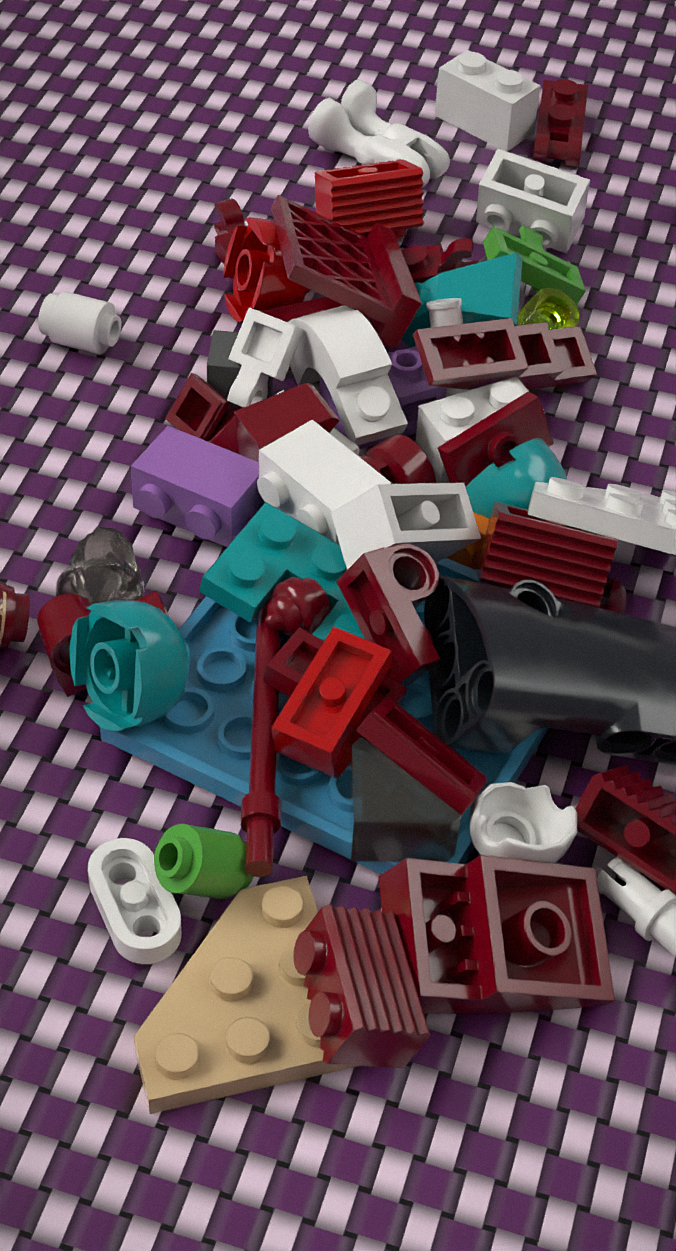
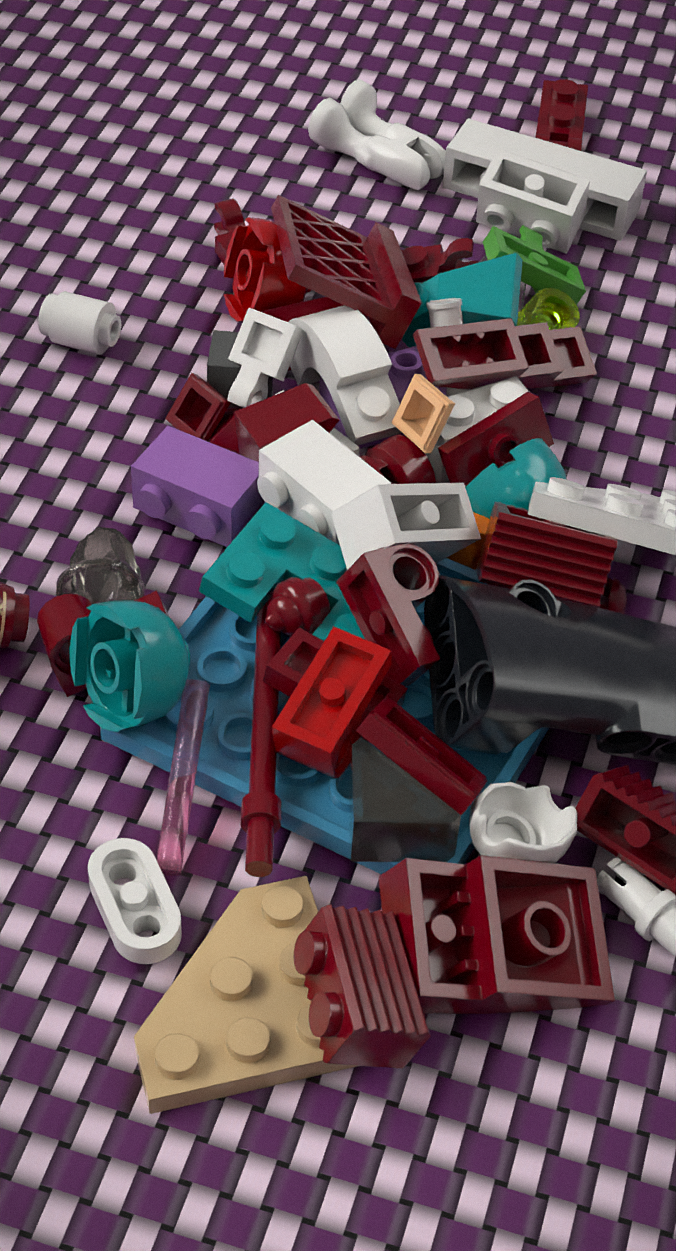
(182, 777): none -> clear pink bar
(201, 862): bright green brick -> none
(371, 194): red brick -> none
(423, 413): none -> light nougat slope
(487, 100): white brick -> none
(613, 189): none -> white brick

